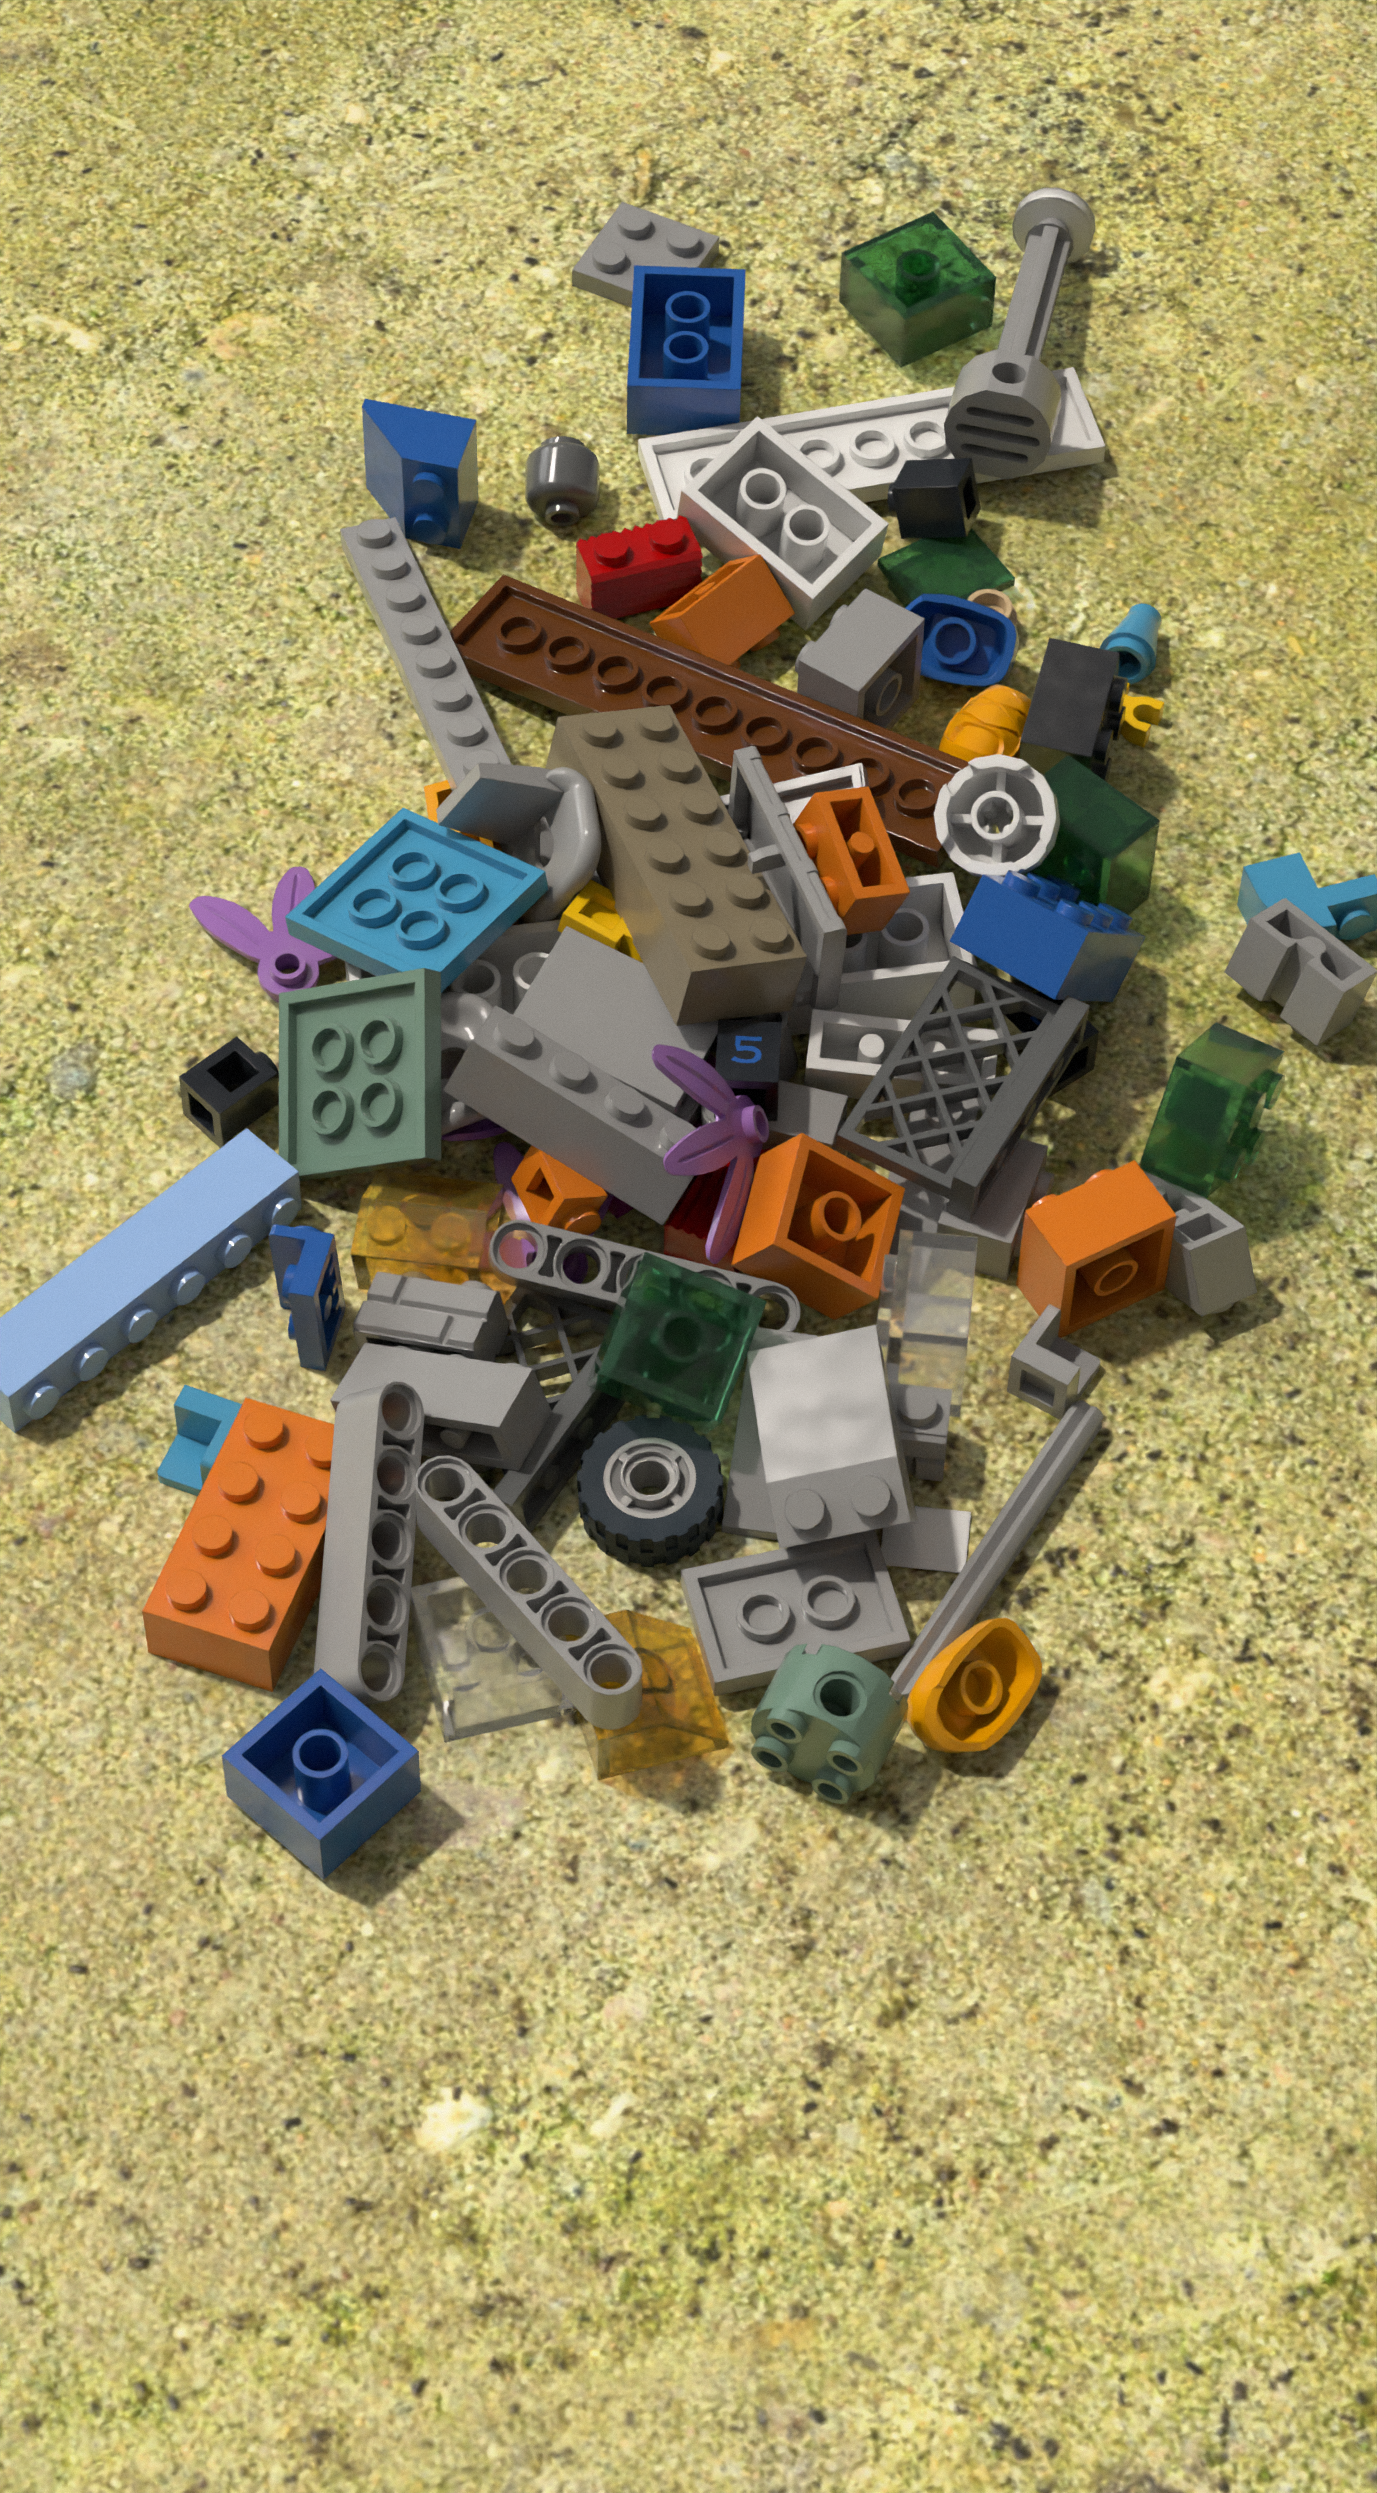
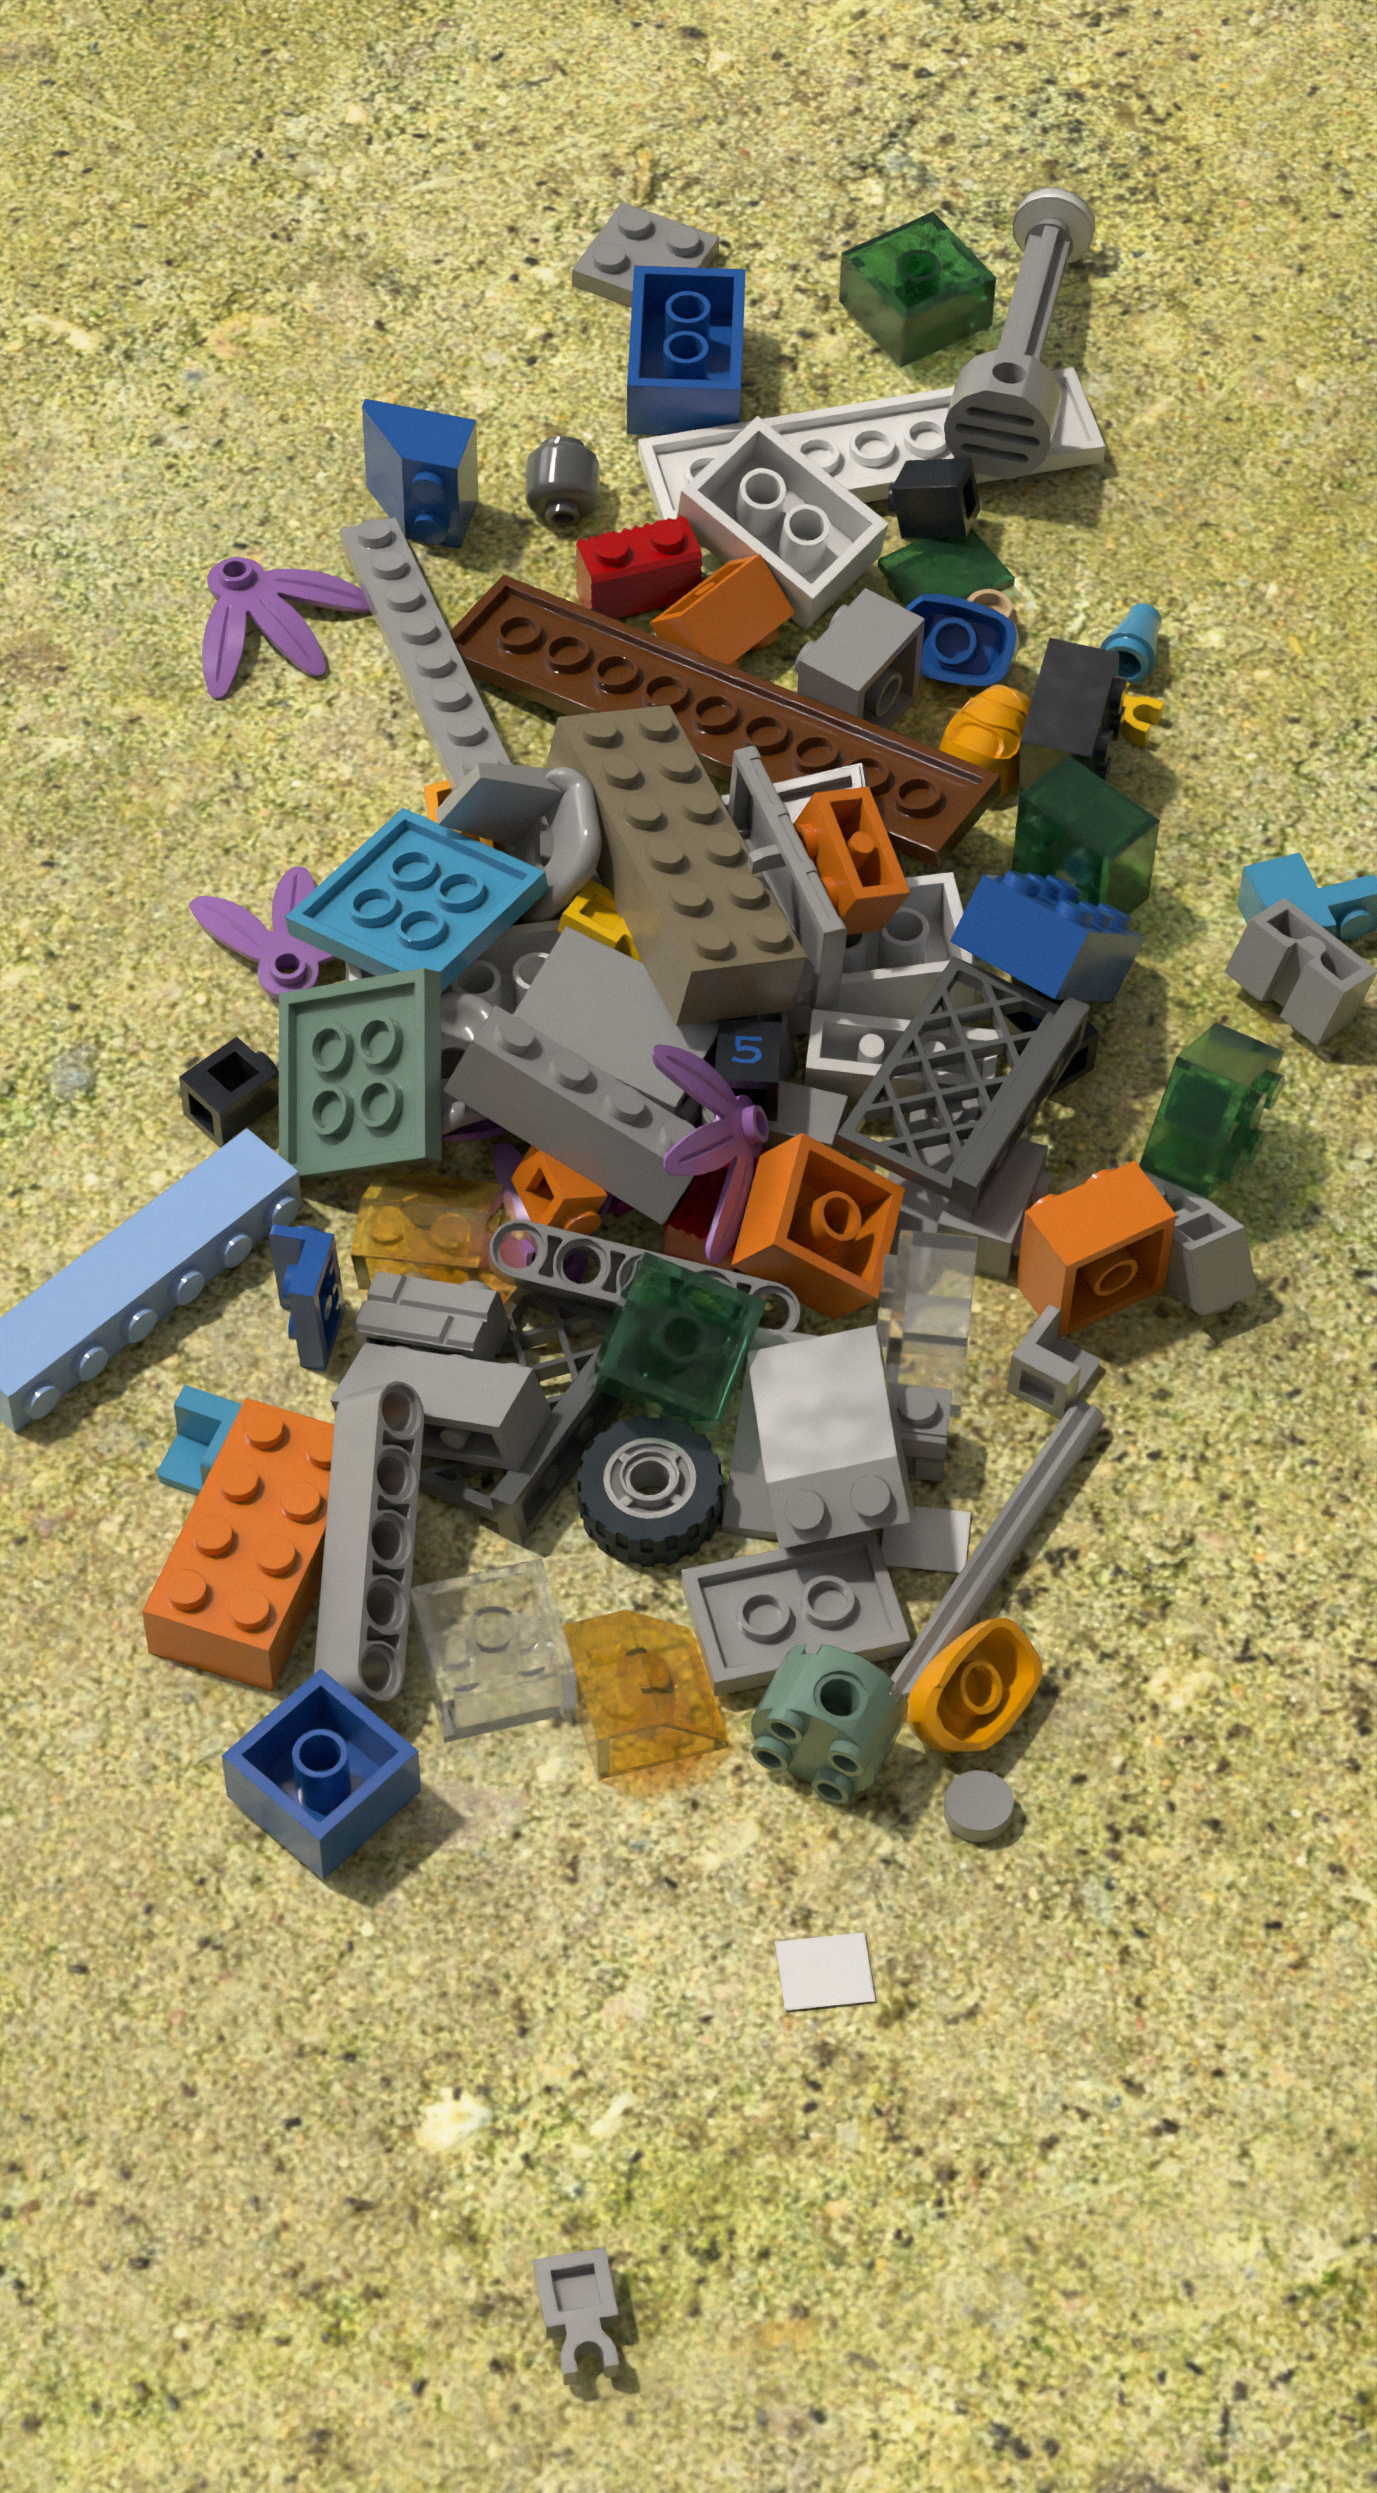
(246, 590): none -> medium lavender plant
(531, 1618): light grey beam -> none
(577, 2304): none -> light grey plate
(824, 1971): none -> white sticker
(978, 1806): none -> light grey tile
(989, 796): white cylinder -> none

